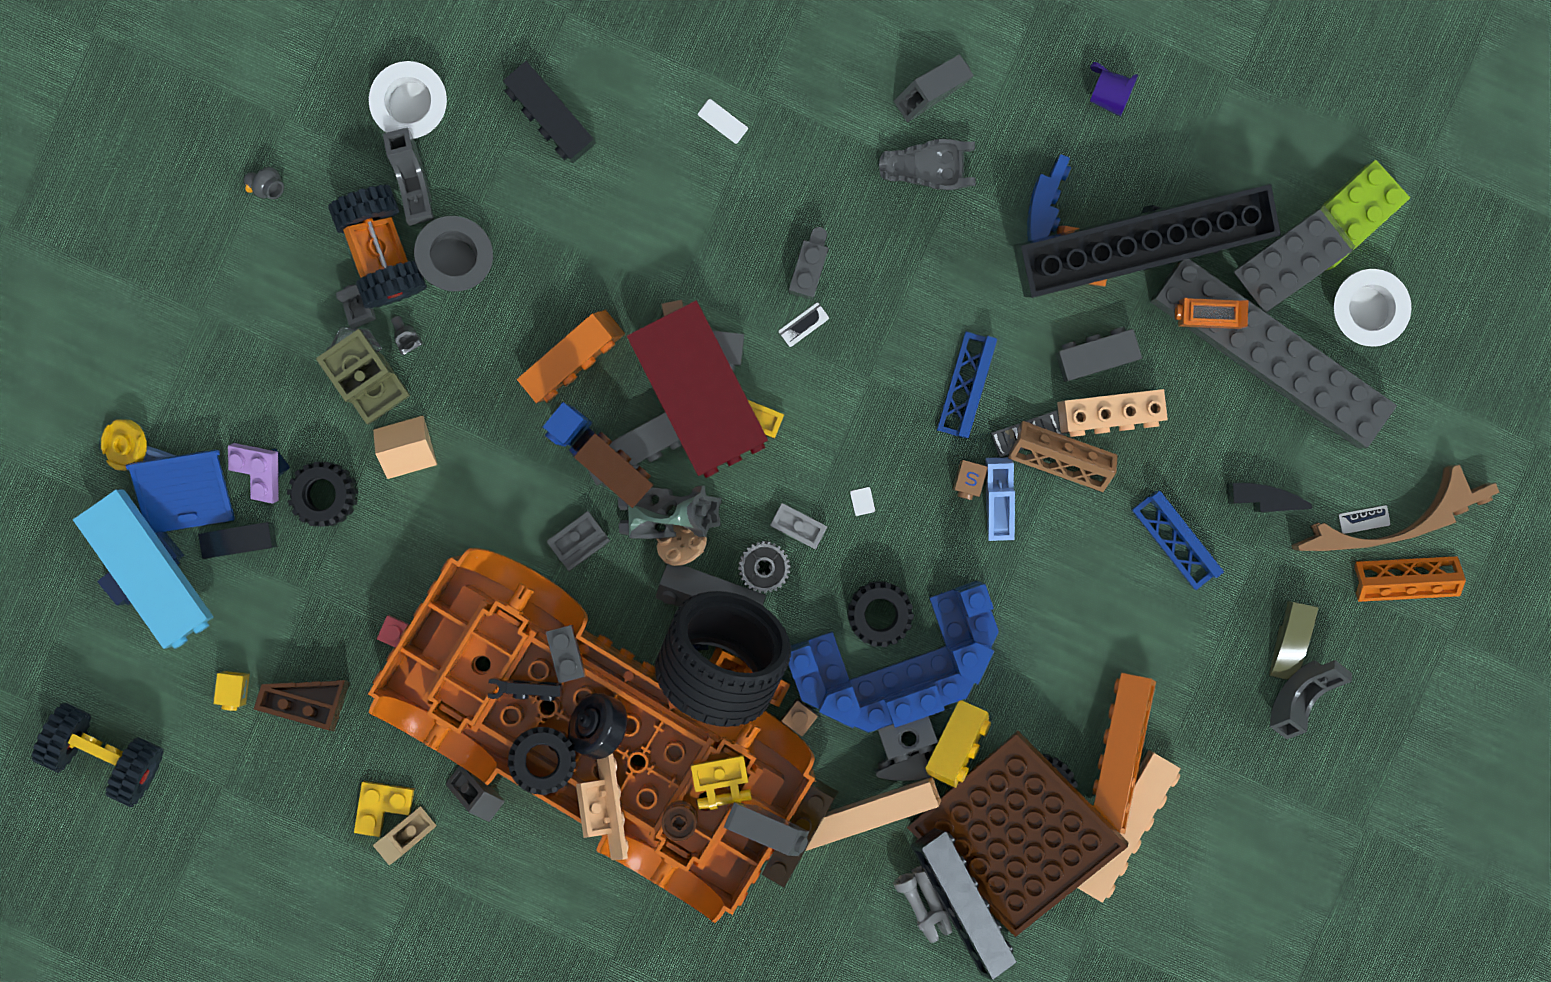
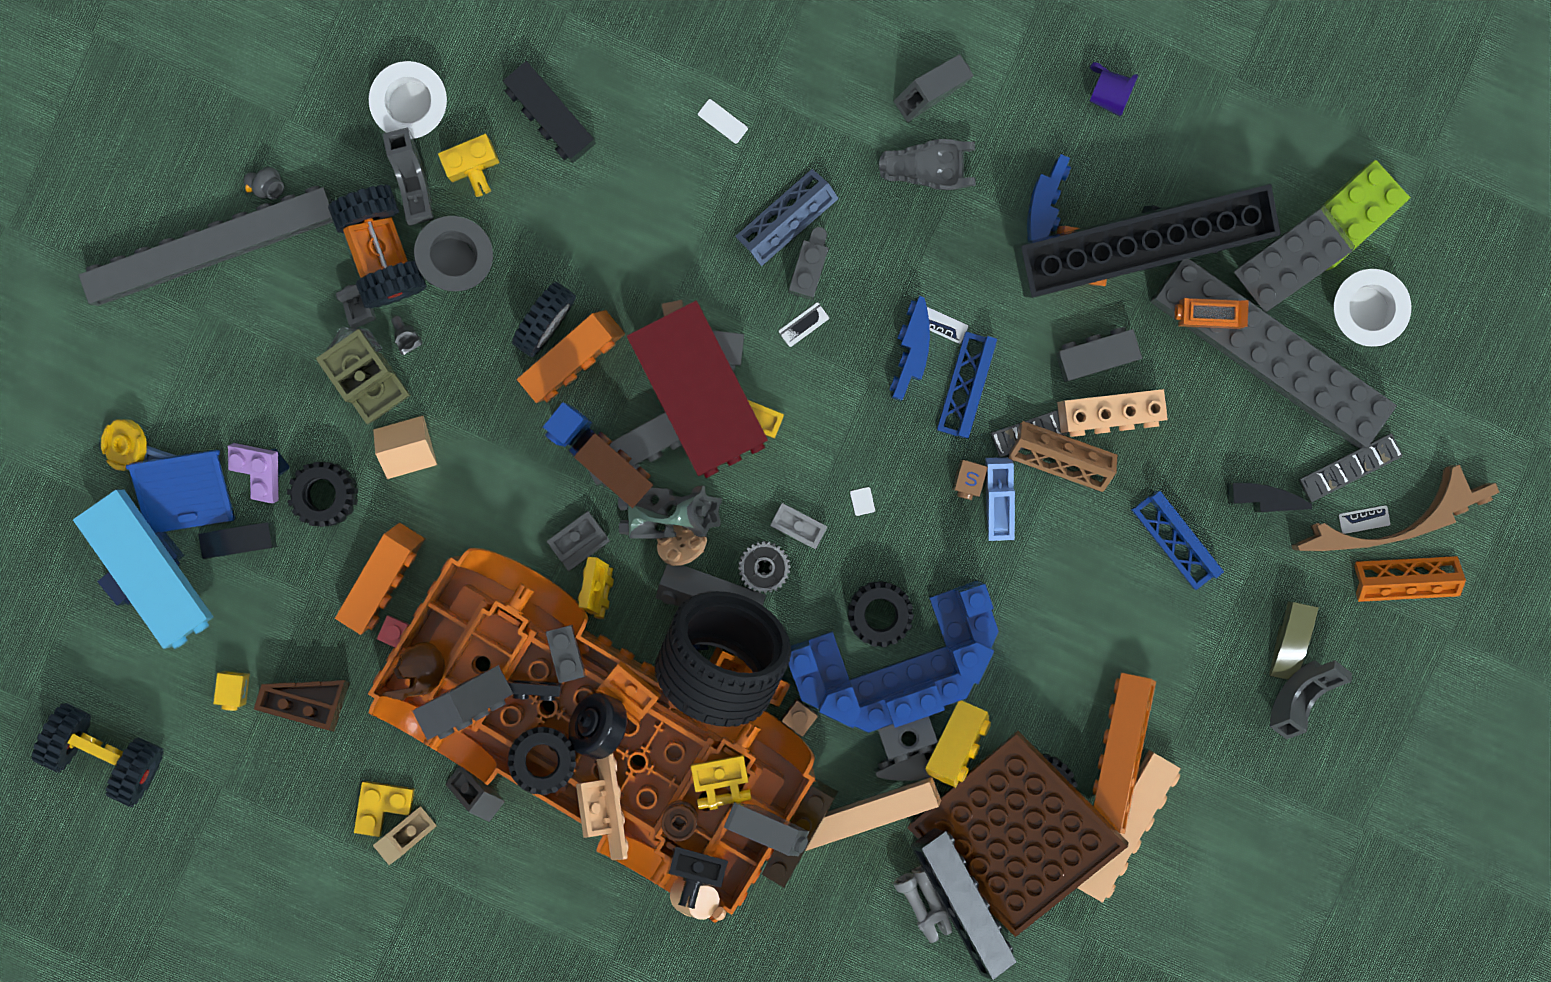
(206, 247): none -> dark grey brick
(379, 578): none -> orange wedge
(423, 667): none -> reddish brown helmet
(462, 703): none -> dark grey brick
(470, 160): none -> yellow brick
(543, 319): none -> black wheel
(595, 587): none -> yellow plate
(631, 690): none -> orange plate
(696, 871): none -> black brick
(706, 904): none -> light nougat hat
(790, 219): none -> sand blue fence
(915, 338): none -> blue slope
(946, 326): none -> white sticker
(1350, 467): none -> tile

